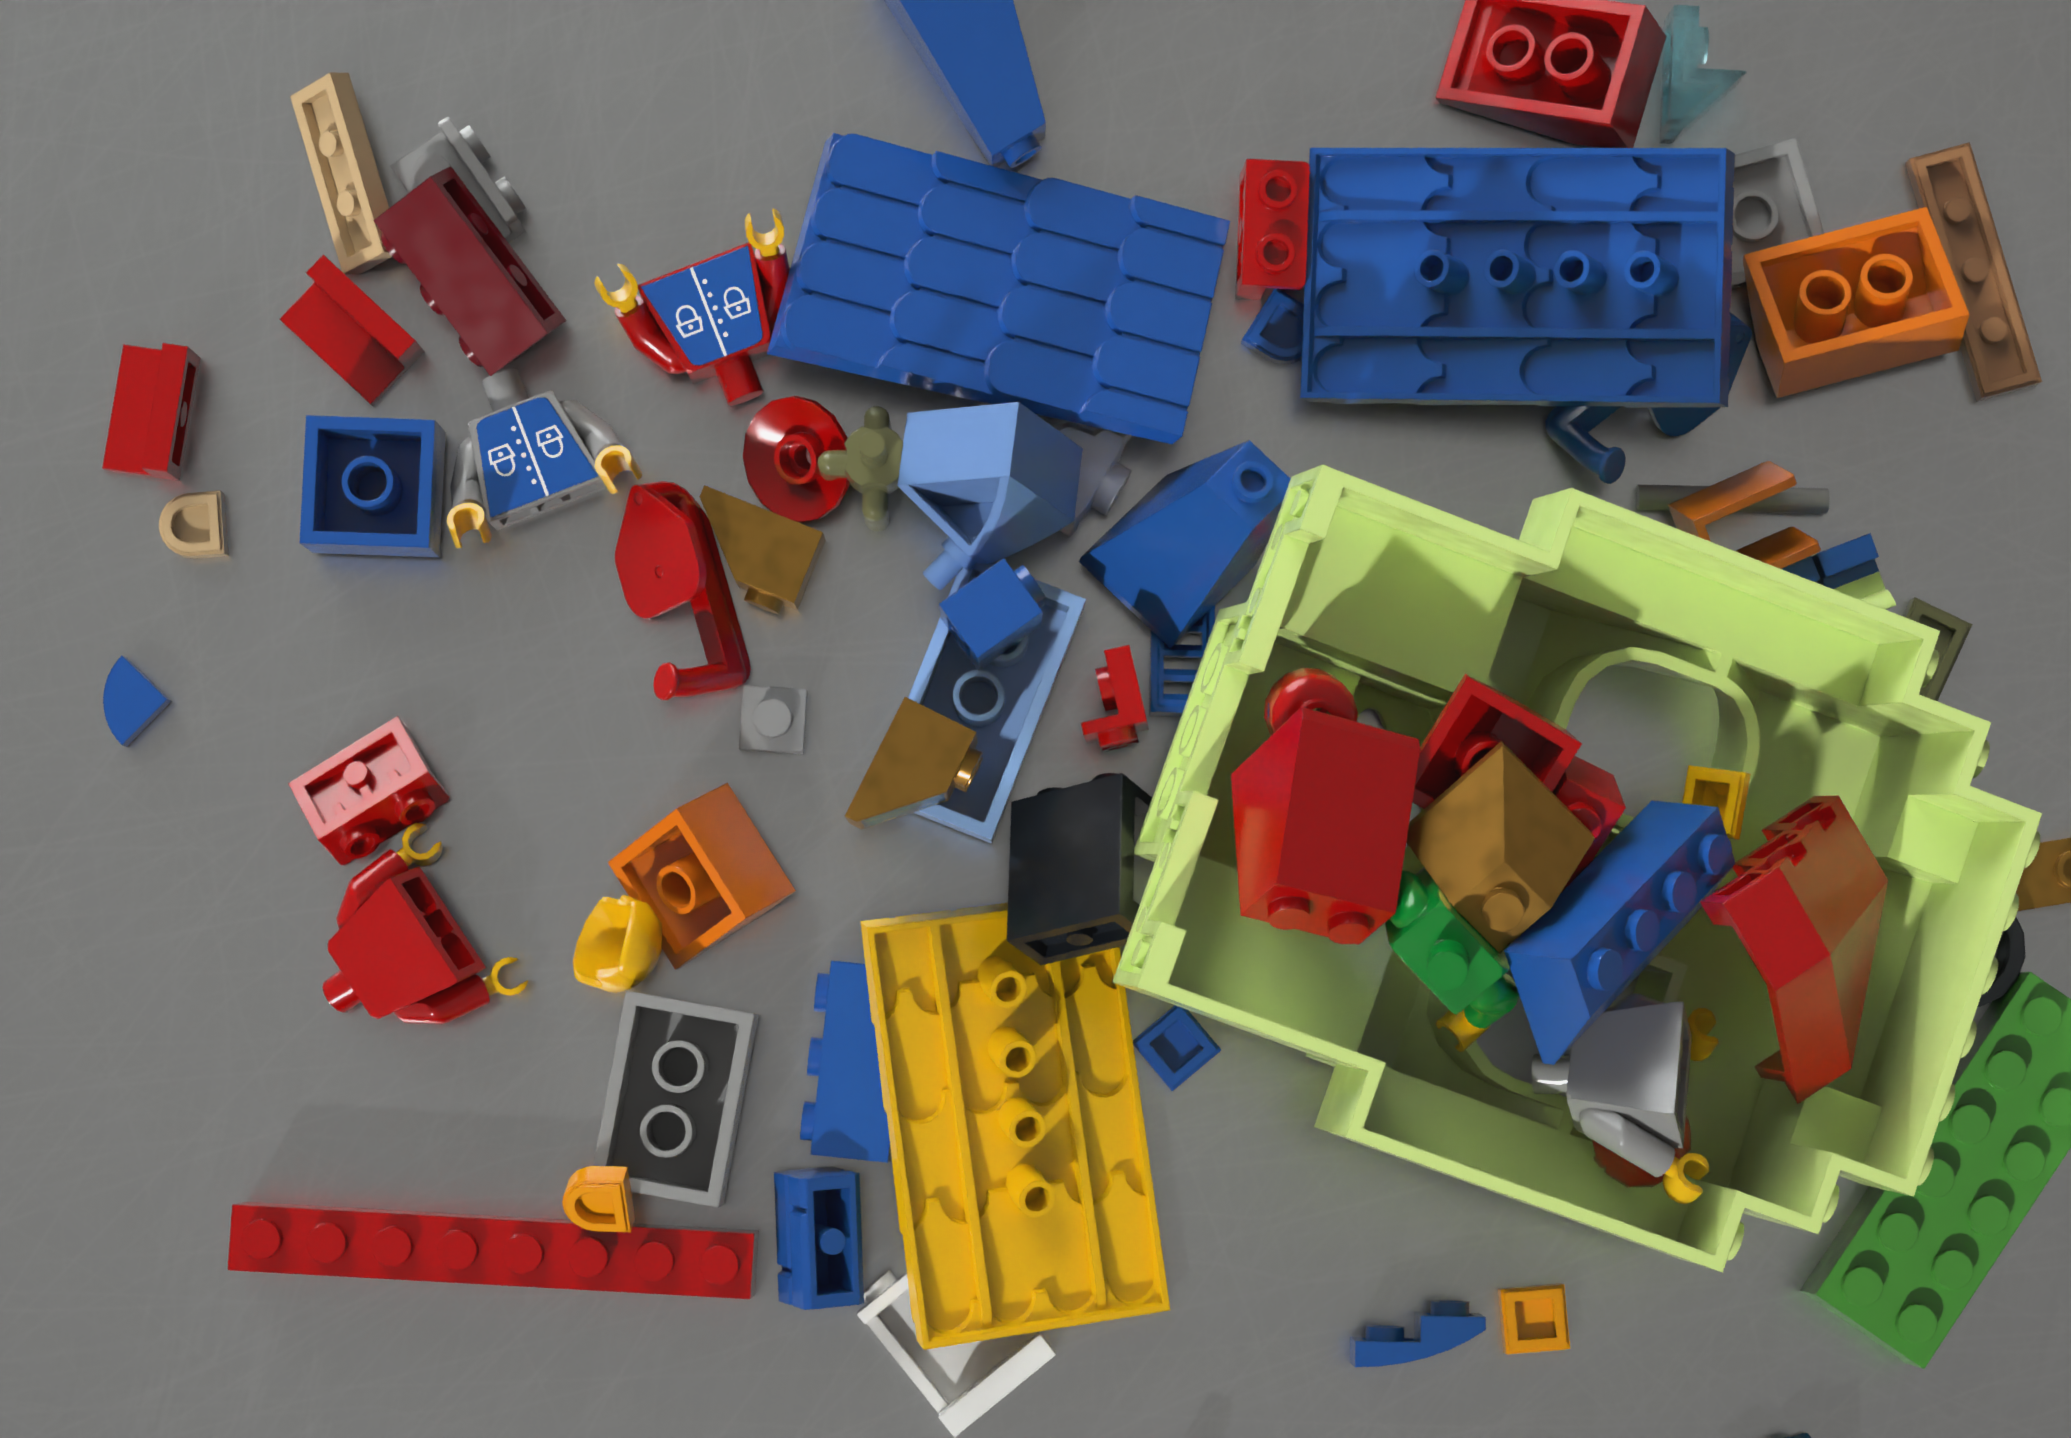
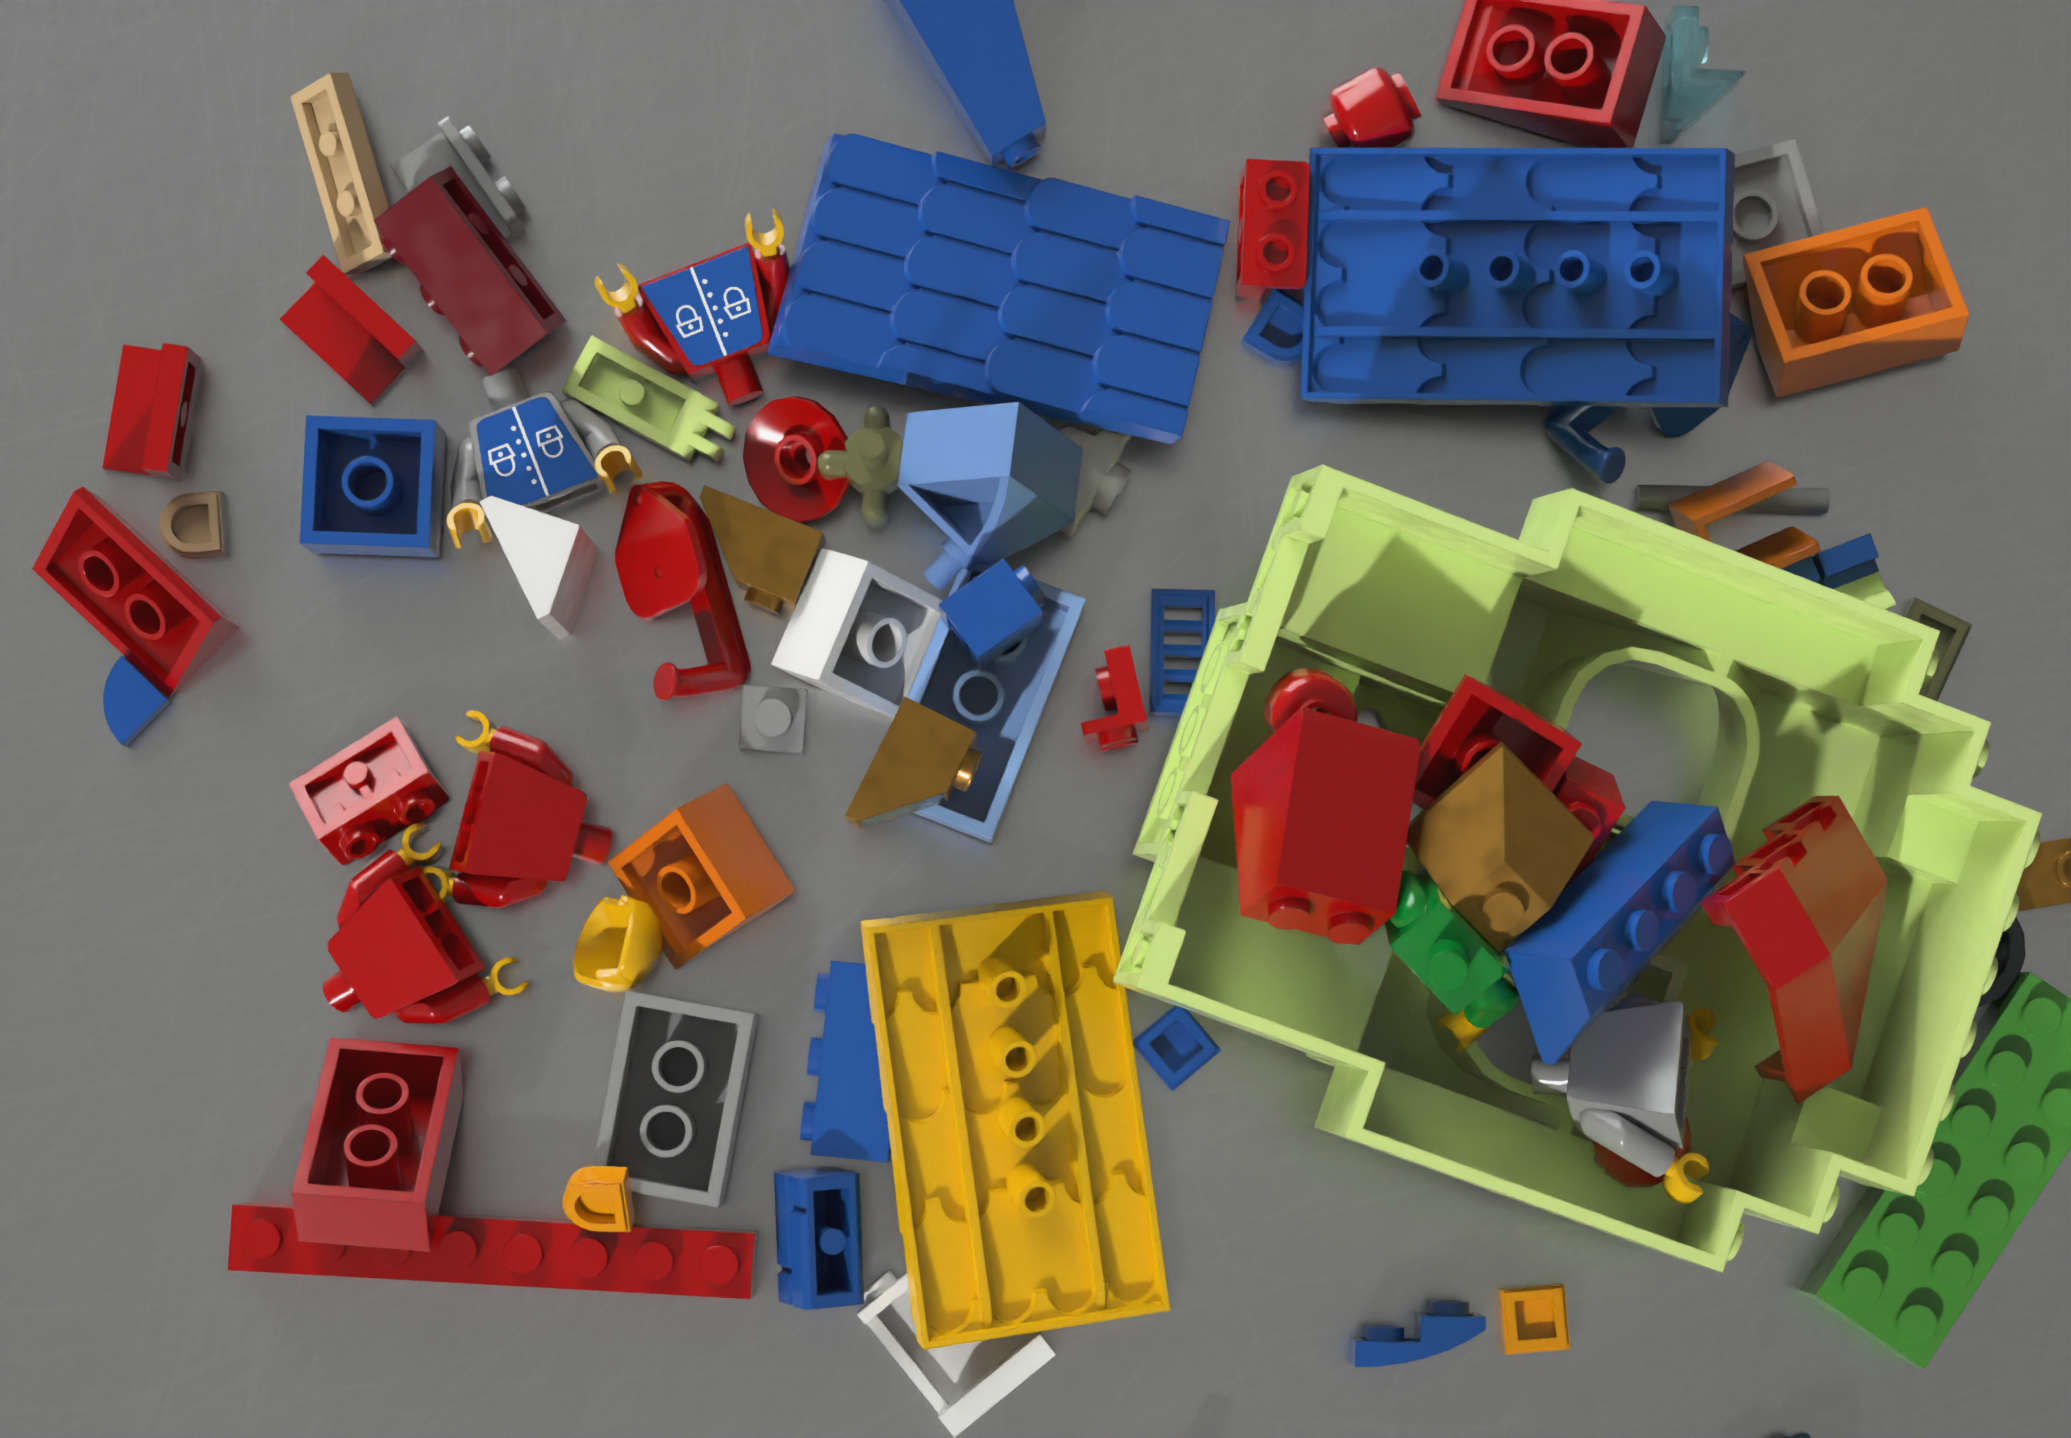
(131, 592): none -> red slope
(378, 1144): none -> red brick
(517, 822): none -> red torso
(548, 558): none -> white slope
(646, 401): none -> yellowish green hinge
(858, 632): none -> white slope
(1073, 868): black panel -> none
(1190, 539): blue slope -> none
(1372, 111): none -> red head
(1719, 789): yellow slope -> none
(1995, 336): medium nougat tile -> none

